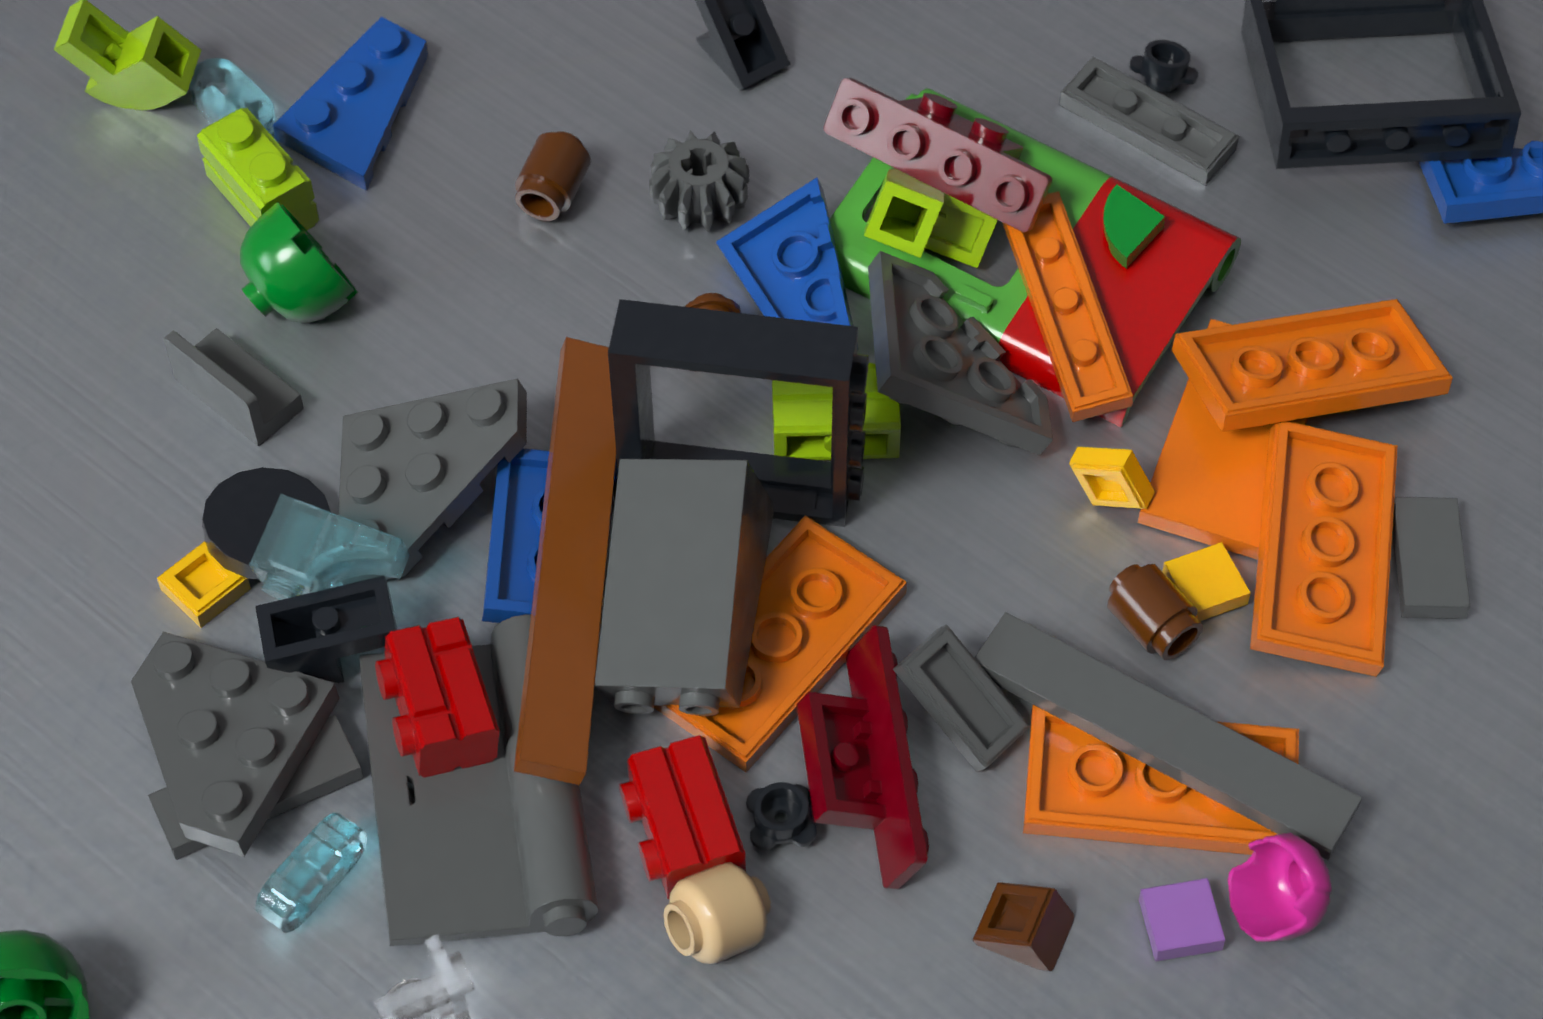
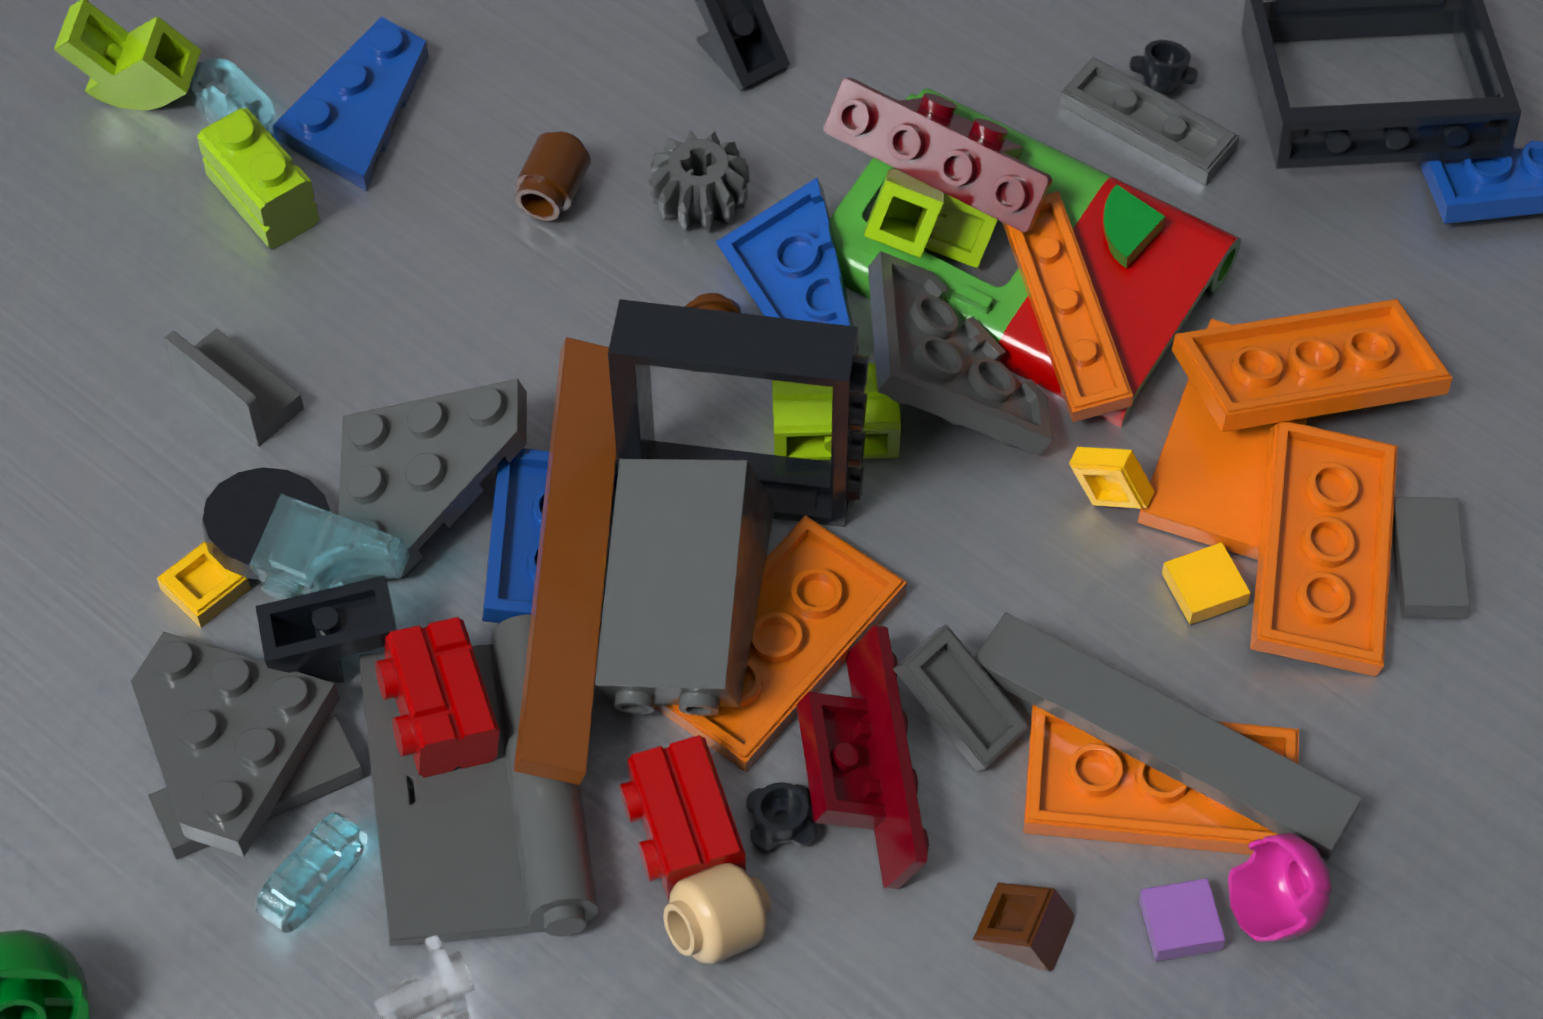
(291, 270): green cylinder -> none
(1154, 610): reddish brown brick -> none

